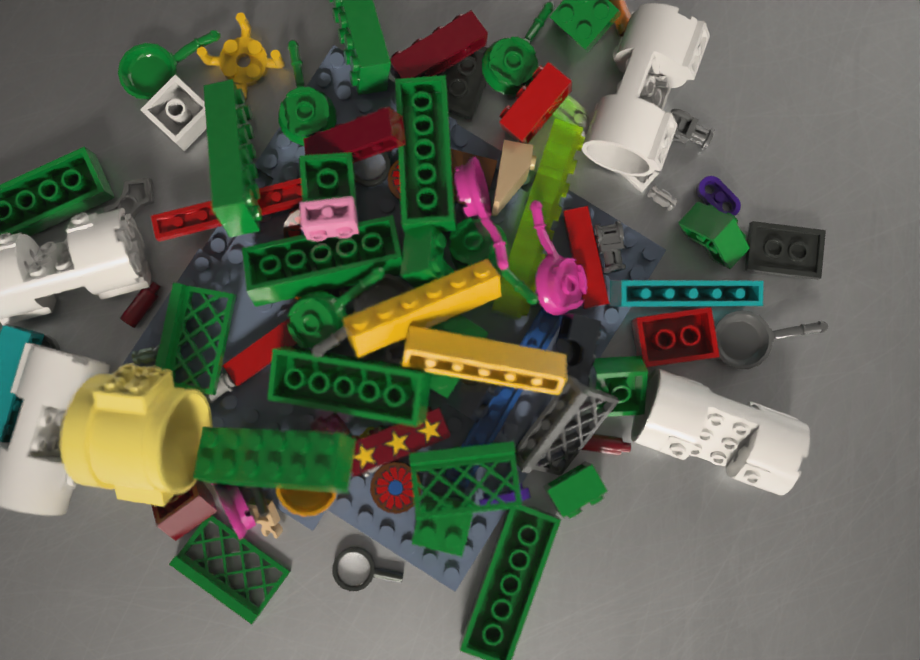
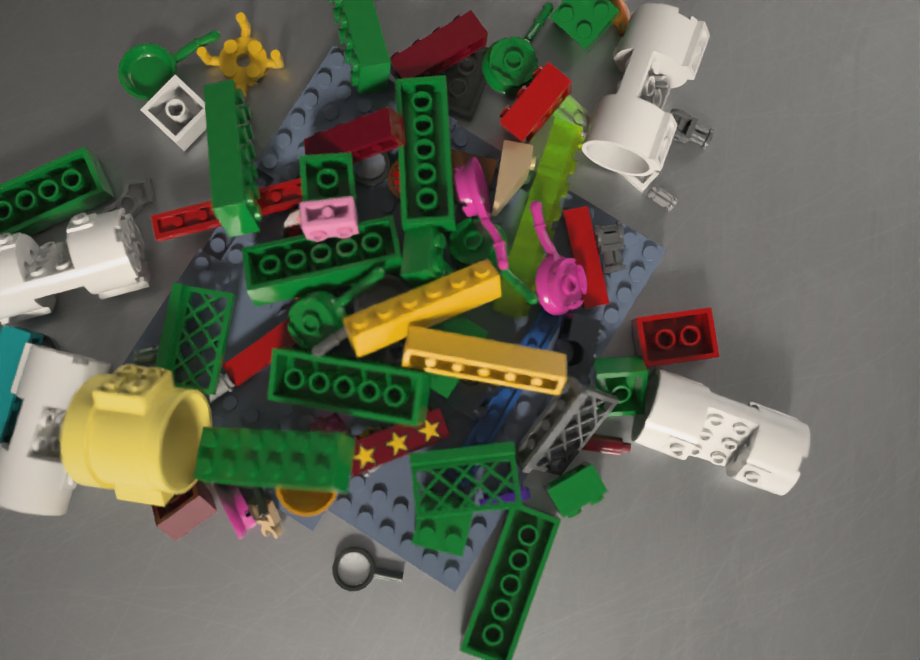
(140, 305): dark red cylinder -> none
(215, 586): green fence -> none
(304, 108): green piece -> none
(393, 488): tile -> none
(685, 293): teal brick -> none
(716, 232): green brick -> none
(720, 195): dark purple plate -> none
(747, 340): dark grey piece -> none
(785, 250): pearl dark grey plate -> none

